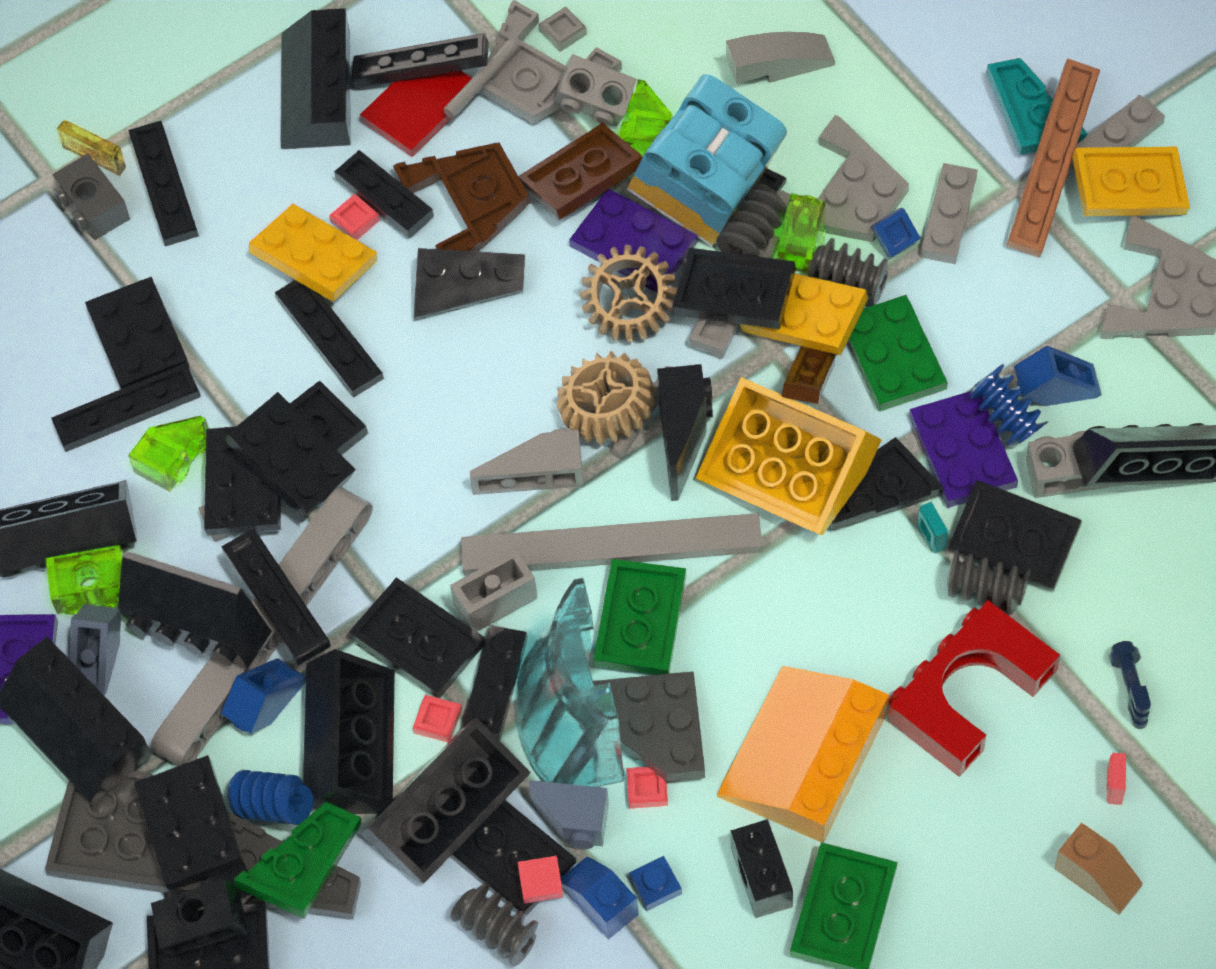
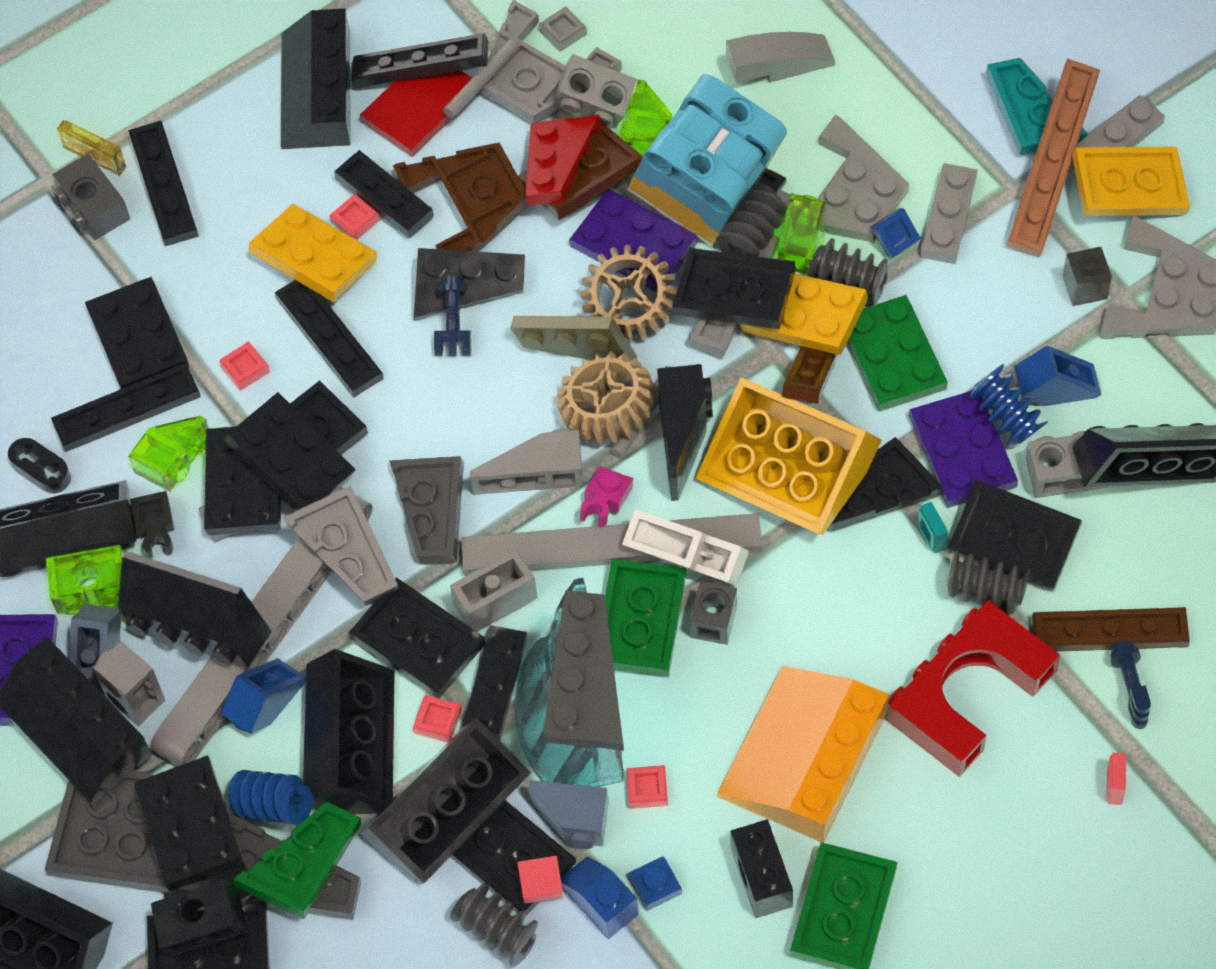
(43, 460): none -> black beam
(129, 683): none -> light grey brick
(151, 519): none -> pearl dark grey plate
(244, 366): none -> coral tile
(276, 596): black tile -> none
(345, 543): none -> light grey wing
(432, 504): none -> dark grey wing
(452, 286): none -> dark blue hinge
(554, 156): none -> red wing
(572, 335): none -> olive wing
(583, 683): none -> dark grey wing
(605, 493): none -> dark pink plate
(660, 723): dark grey plate -> none
(685, 547): none -> white slope
(713, 626): none -> dark grey brick
(1087, 276): none -> clear smoke brick
(1098, 868): medium nougat slope -> none
(1103, 628): none -> reddish brown tile

